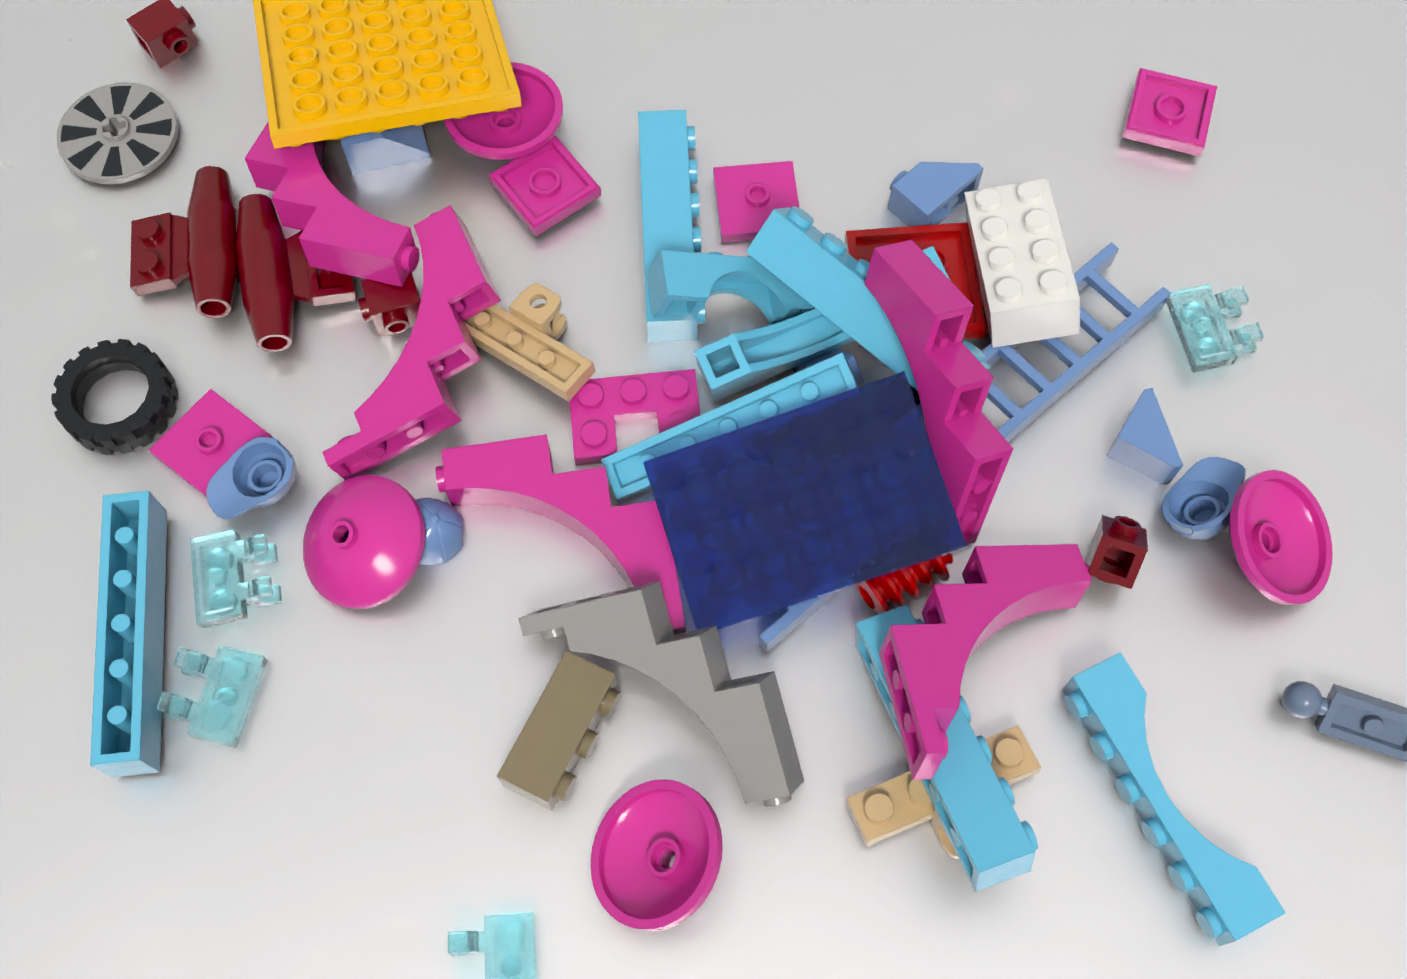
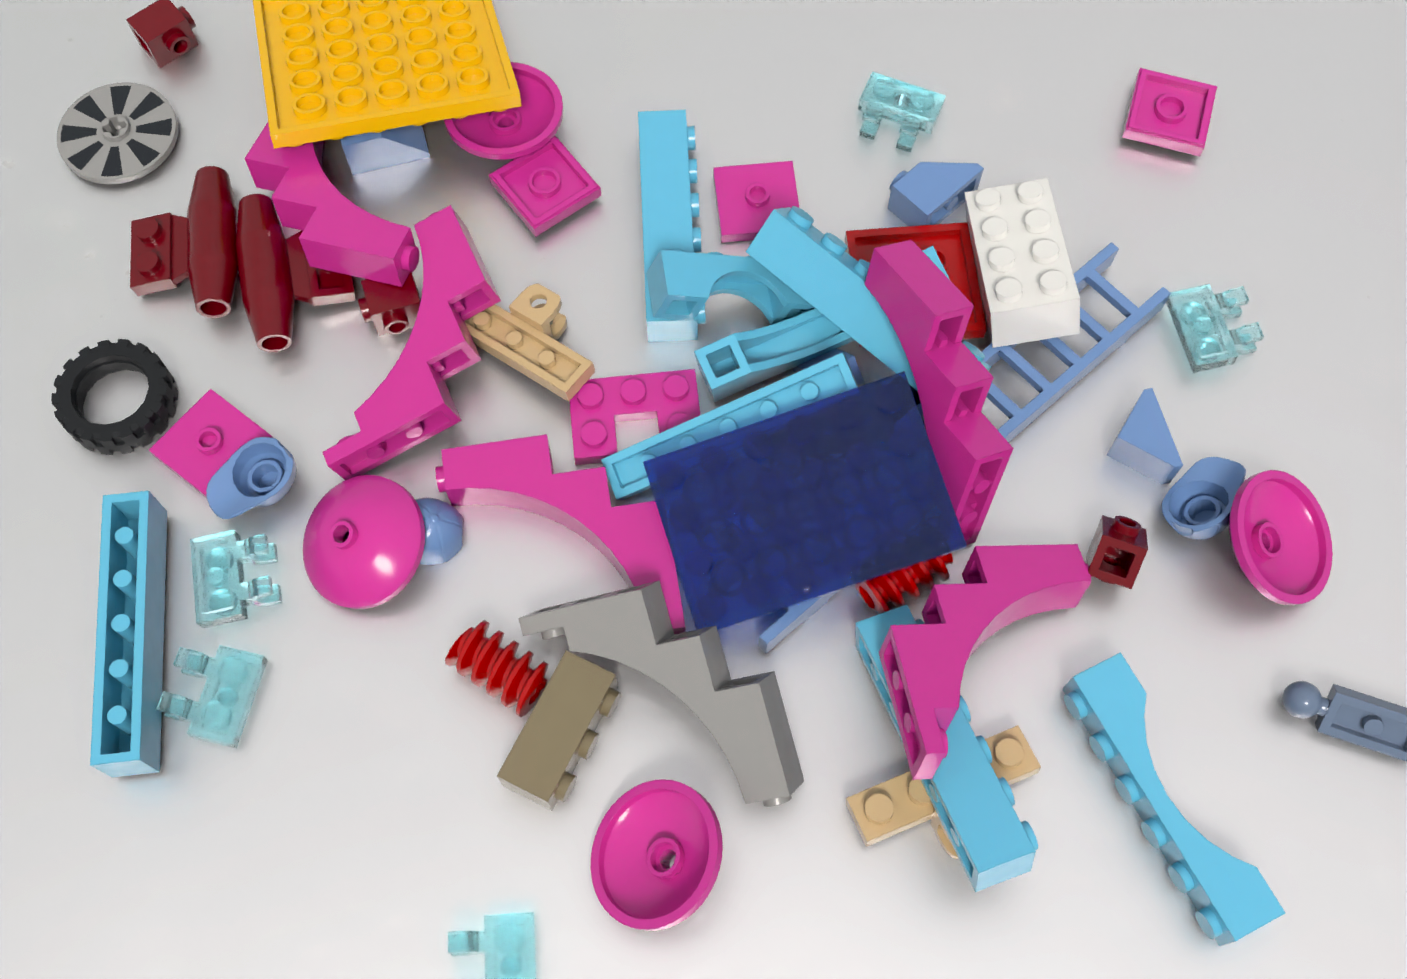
(498, 668): none -> red piece
(901, 103): none -> clear light blue plate

